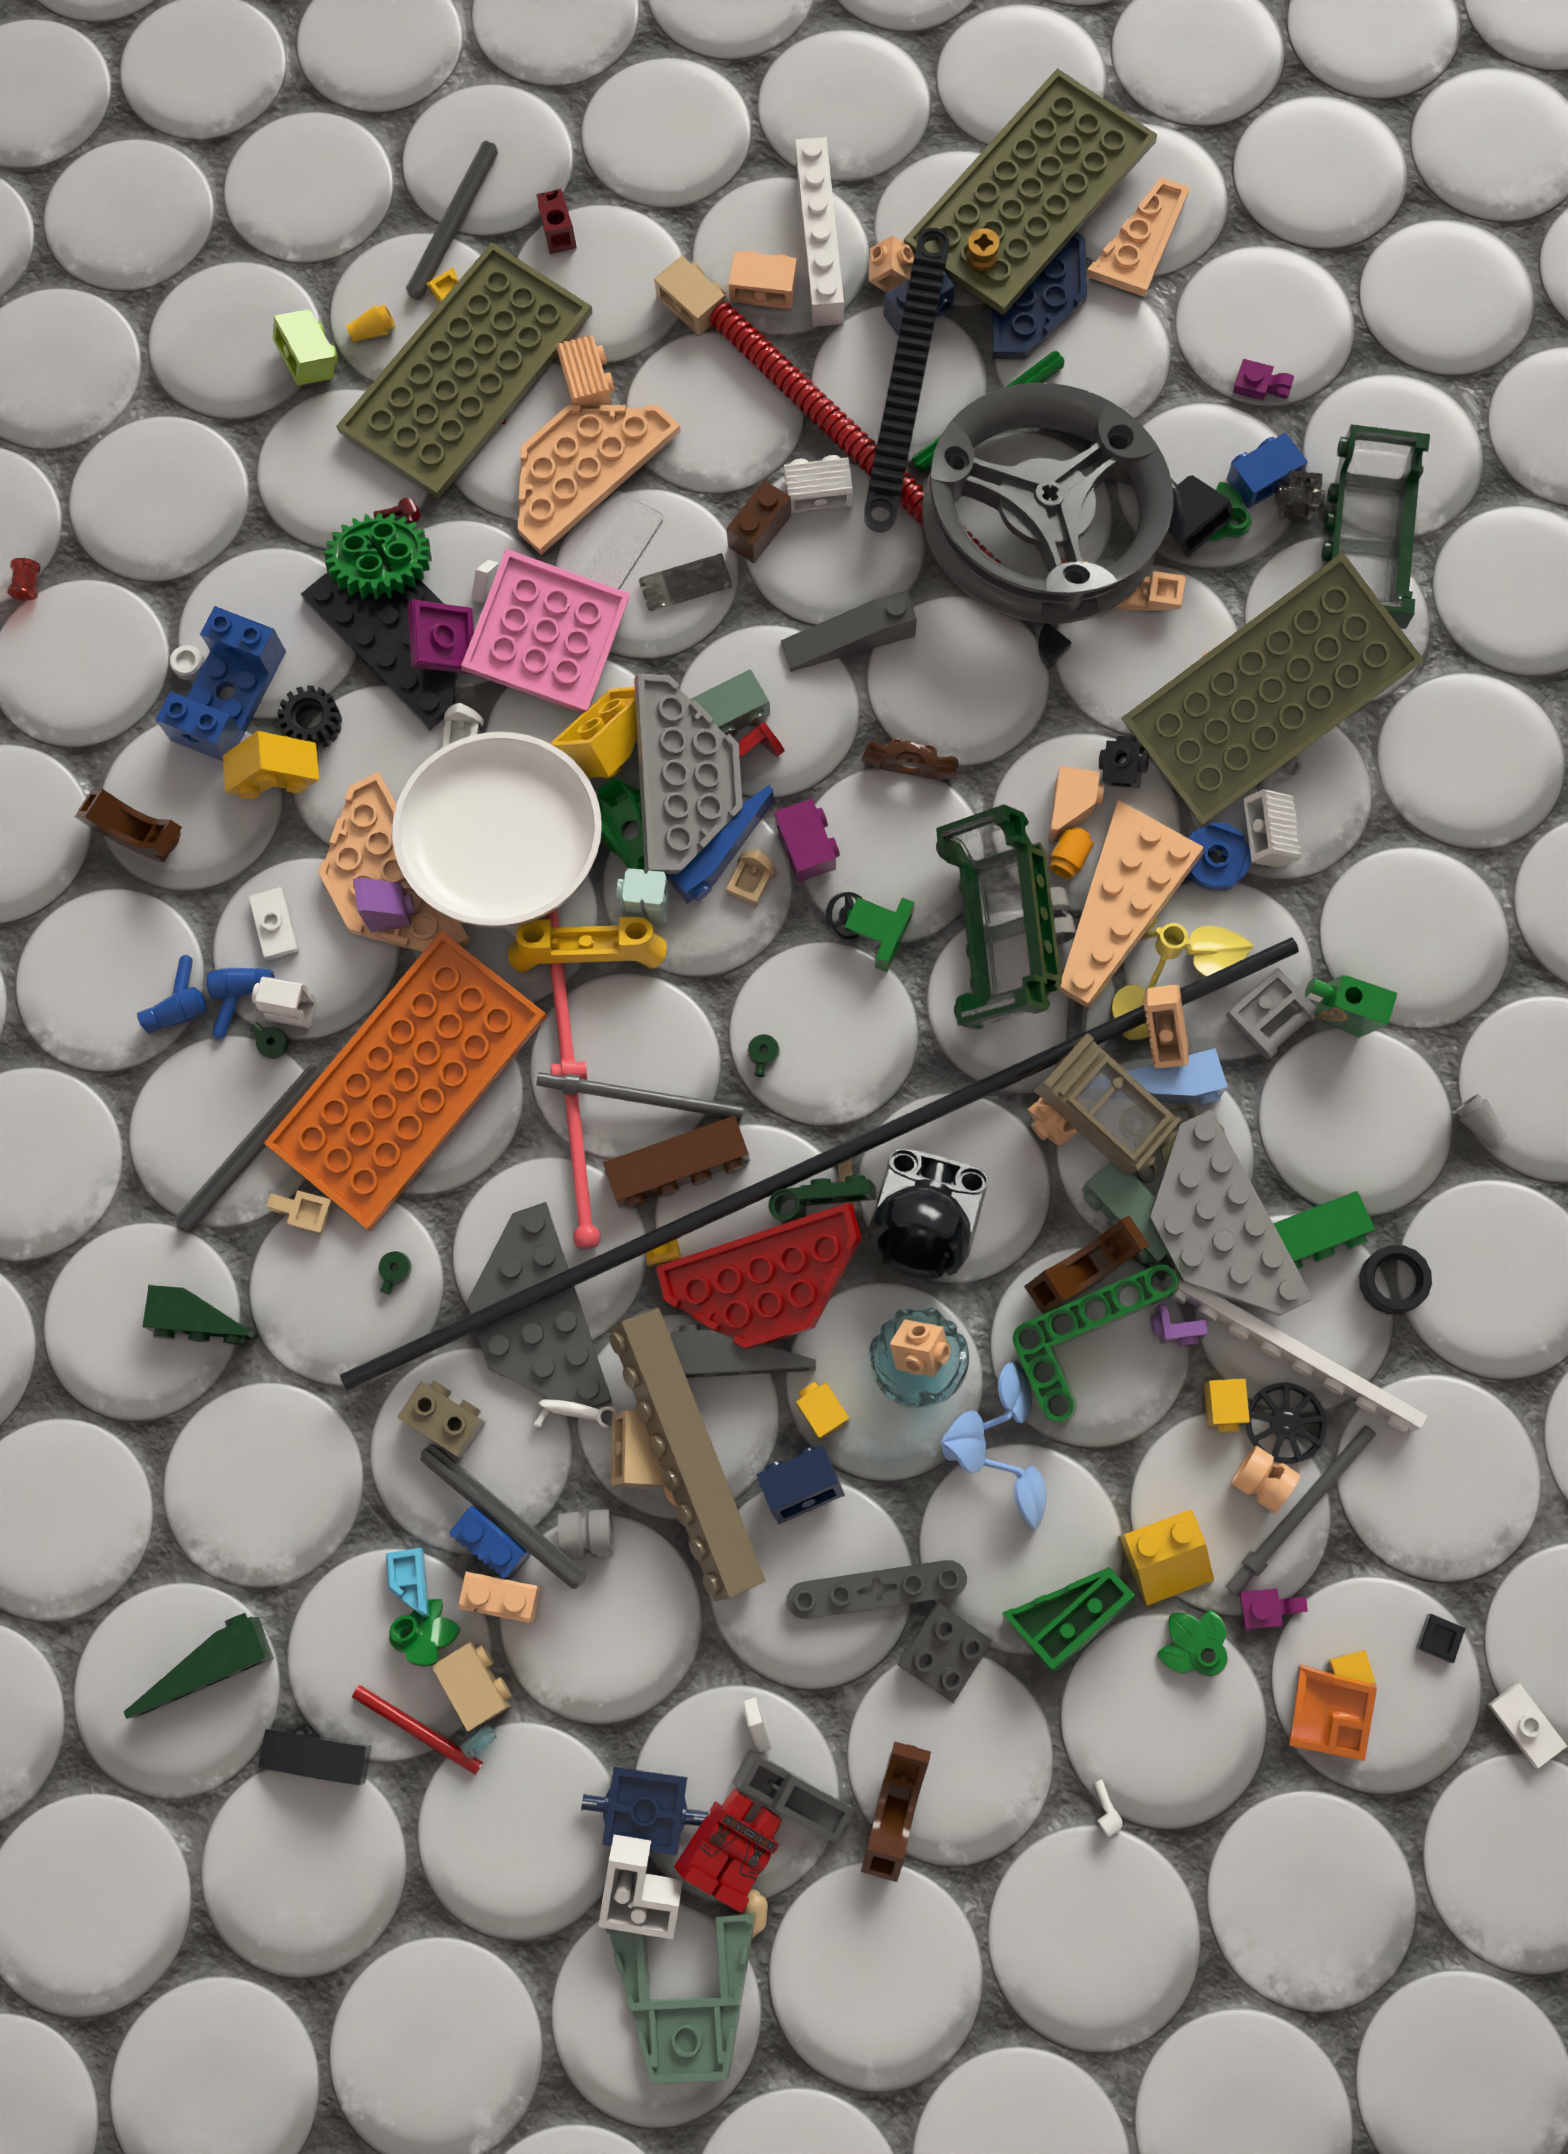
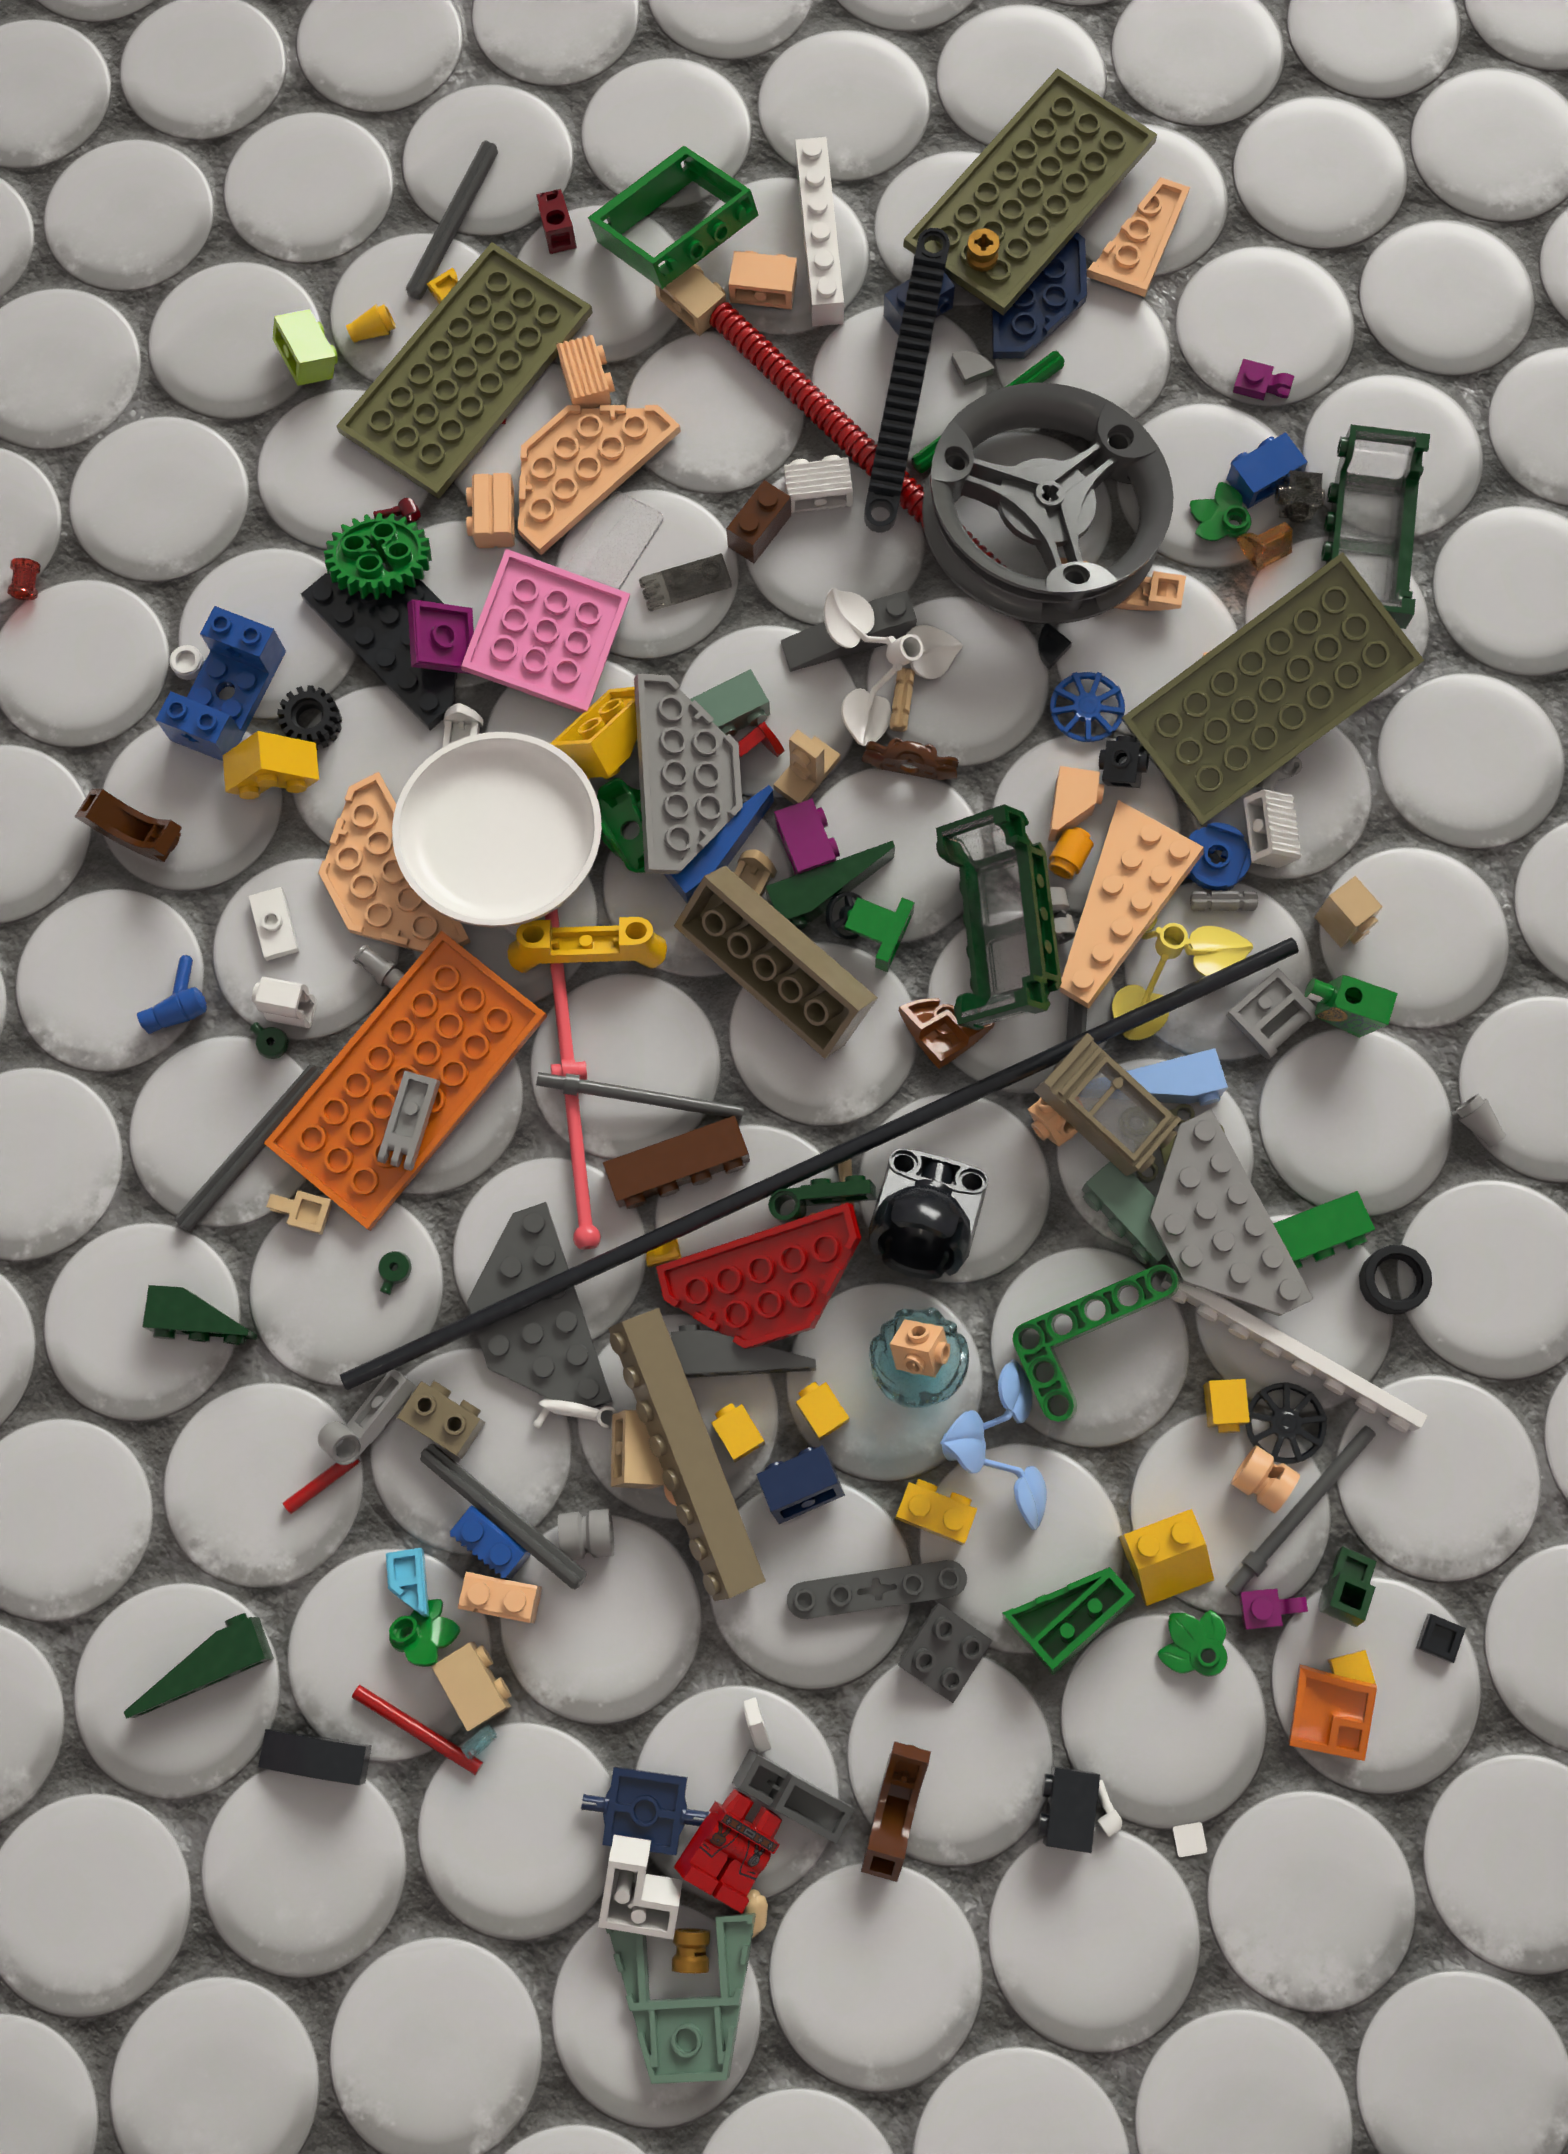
(230, 985): blue piece -> none
(317, 1485): none -> red piece
(368, 1421): none -> light grey plate
(383, 904): medium lavender slope -> none
(384, 971): none -> light grey pin
(408, 1119): none -> light grey hinge
(483, 580): white tile -> none
(492, 510): none -> light nougat brick
(644, 895): light aqua brick -> none
(654, 190): none -> green window
(691, 1950): none -> pearl gold wheel
(737, 1431): none -> yellow brick
(763, 1059): dark green piece -> none
(775, 961): none -> dark tan brick
(808, 893): none -> dark green slope
(809, 765): none -> tan bracket
(890, 263): light nougat brick -> none
(902, 699): none -> tan axle
(924, 647): none -> white plant
(936, 1513): none -> yellow brick
(937, 1030): none -> dark orange brick
(971, 366): none -> light grey tile
(1070, 1809): none -> black brick
(1087, 706): none -> blue wheel
(1087, 1266): reddish brown arch -> none
(1166, 1026): light nougat brick -> none
(1185, 1333): medium lavender bracket -> none
(1190, 1839): none -> white sticker
(1197, 513): black torso -> none
(1224, 900): none -> light grey axle
(1268, 546): none -> clear orange tile
(1348, 1588): none -> dark green brick
(1349, 913): none -> tan brick
(1527, 1725): white plate -> none

